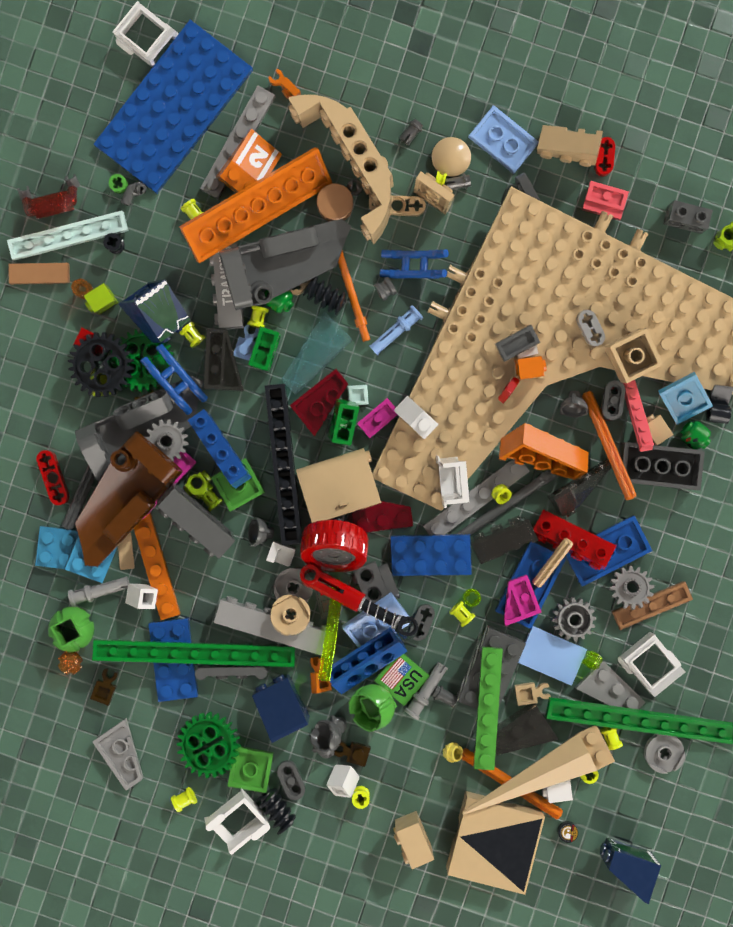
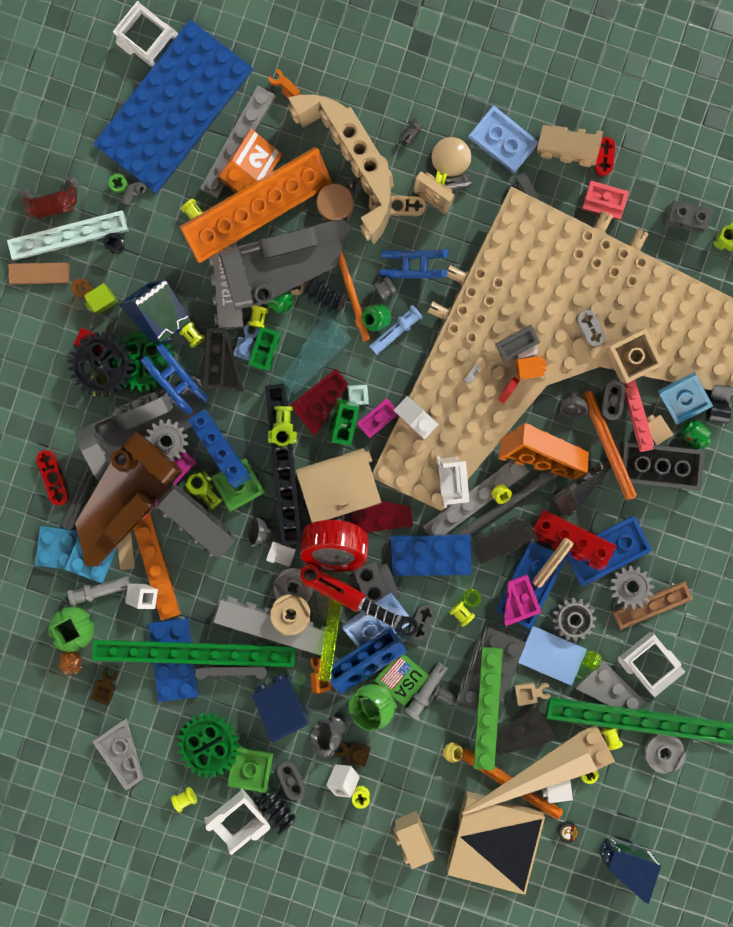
(281, 426): none -> lime connector
(376, 317): none -> green head
(470, 375): none -> light grey tile

